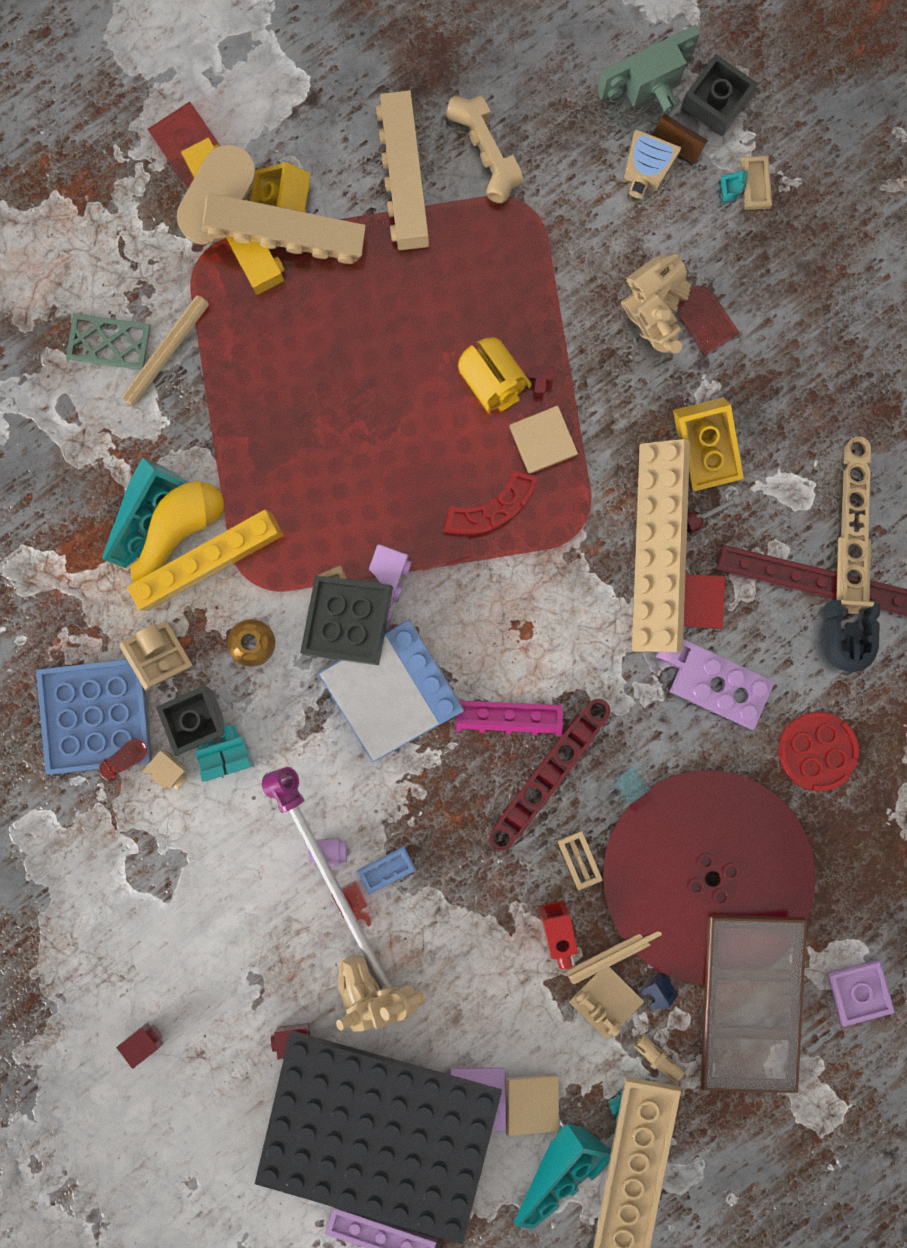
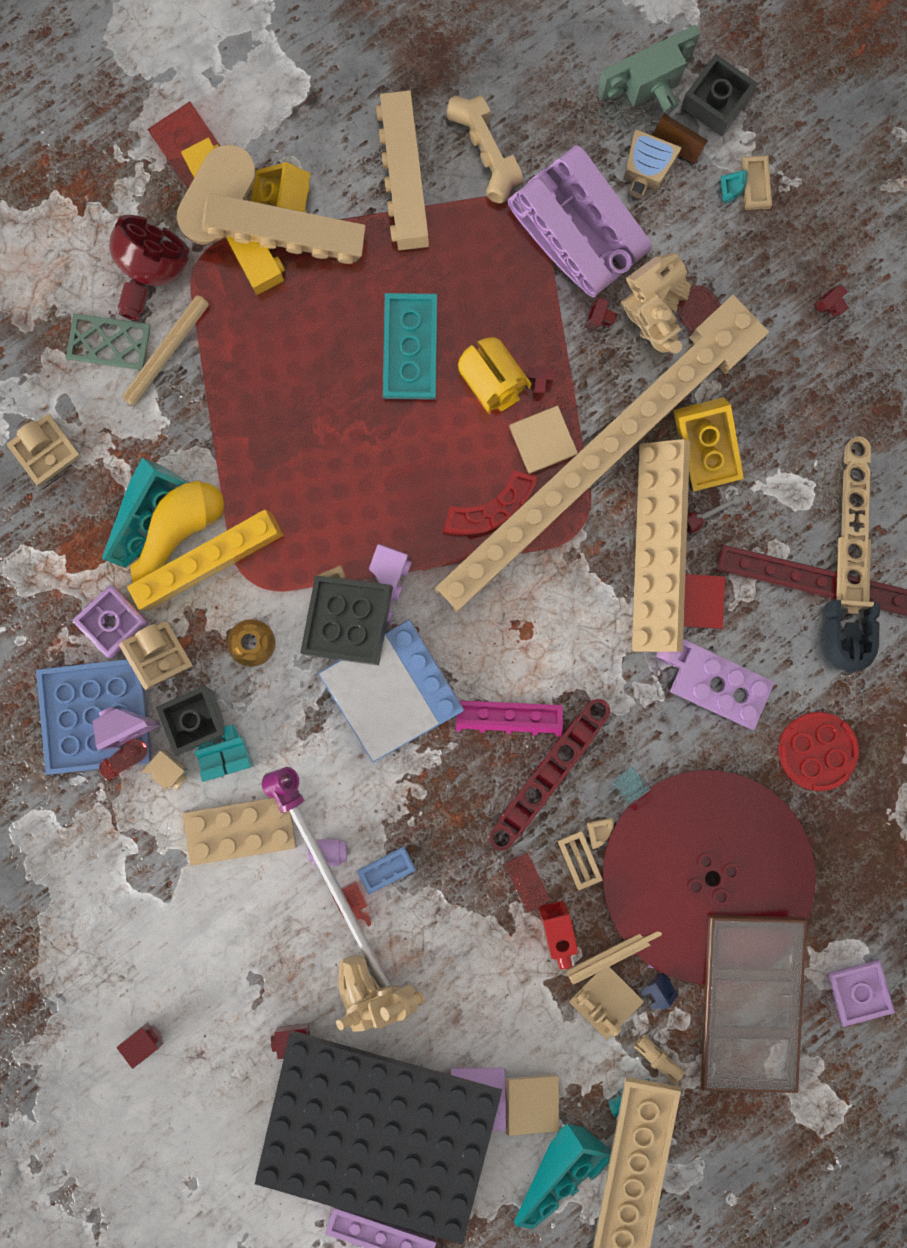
(43, 449): none -> tan plate
(94, 621): none -> lavender brick
(119, 726): none -> lavender slope
(133, 300): none -> dark red brick
(143, 253): none -> dark red cylinder
(238, 831): none -> tan plate
(410, 346): none -> teal plate
(527, 882): none -> clear red plate
(580, 221): none -> lavender panel
(599, 315): none -> dark red tile
(599, 831): none -> tan tile
(718, 344): none -> tan piece
(833, 301): none -> dark red tile

